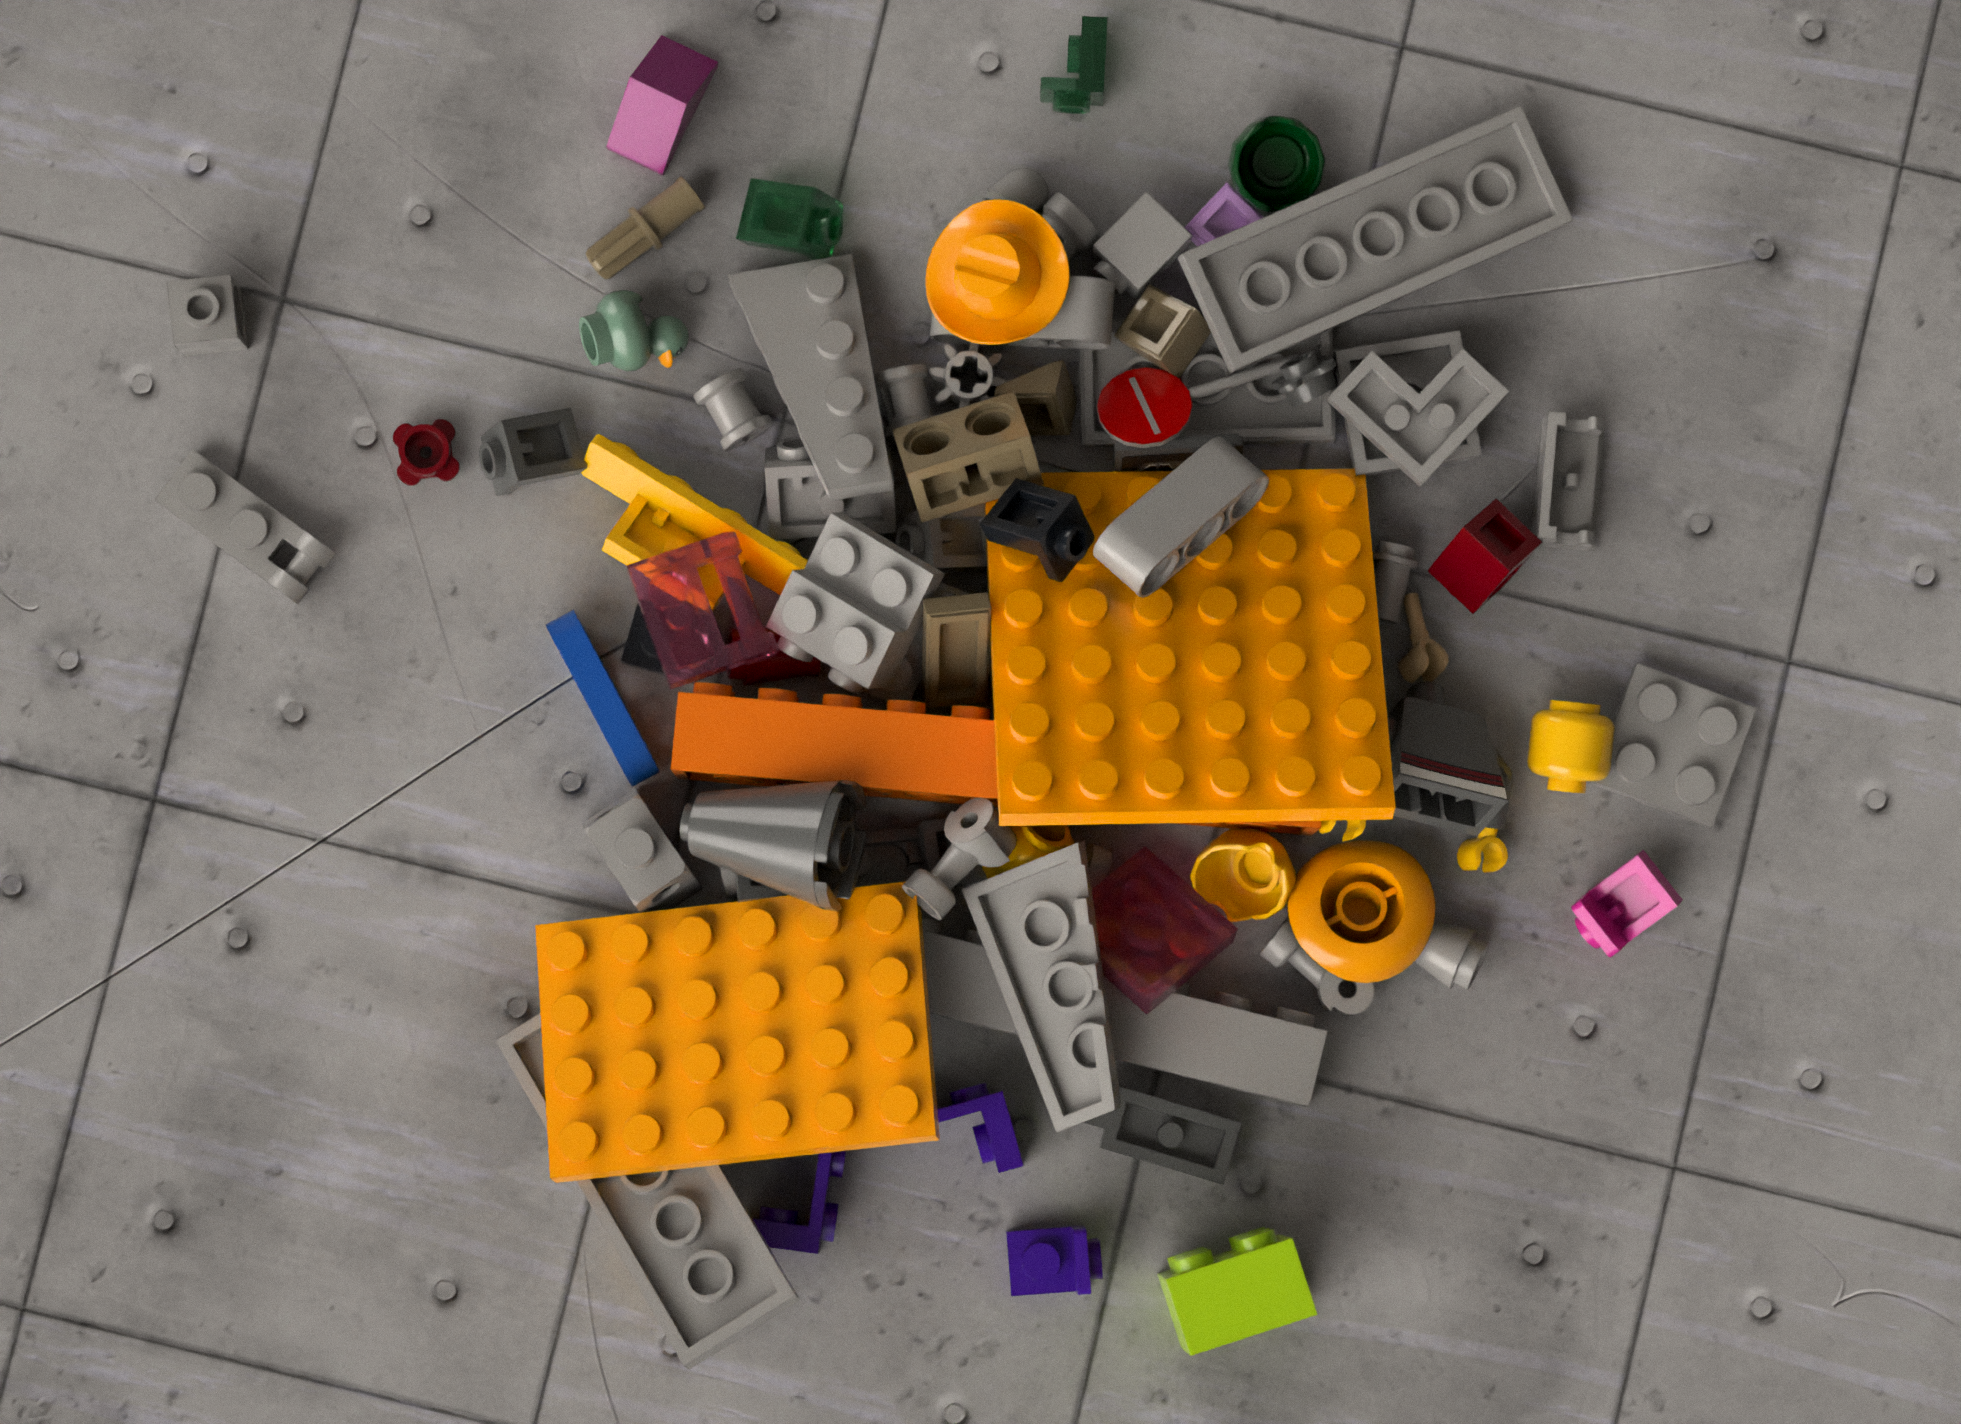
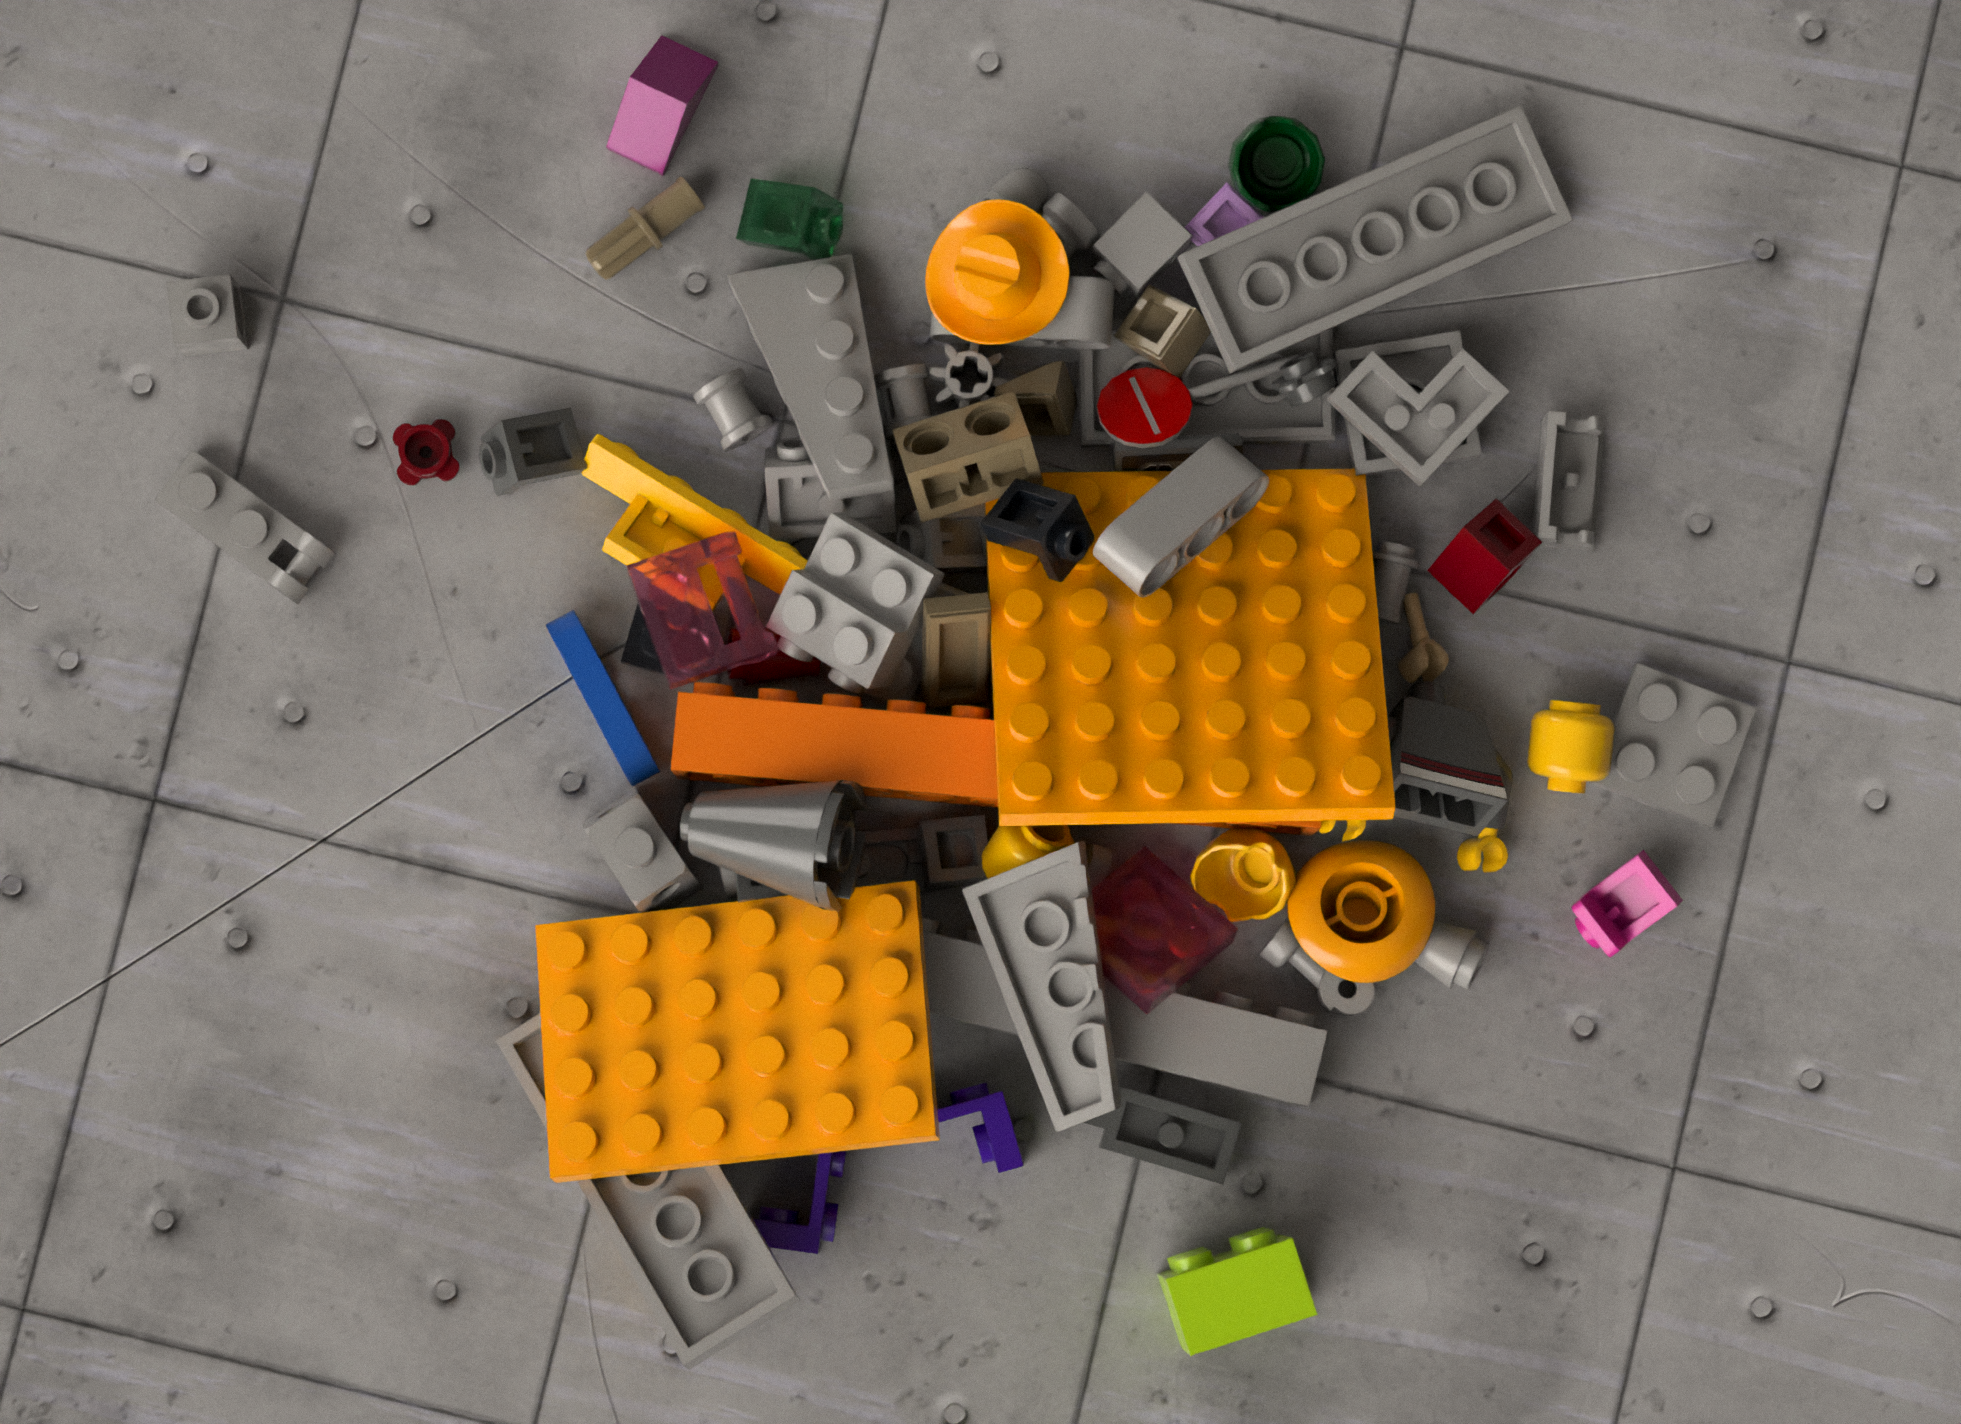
(621, 336): sand green animal -> none
(974, 841): light grey leg -> none
(1053, 1260): dark purple bracket -> none
(1088, 59): clear green bracket -> none

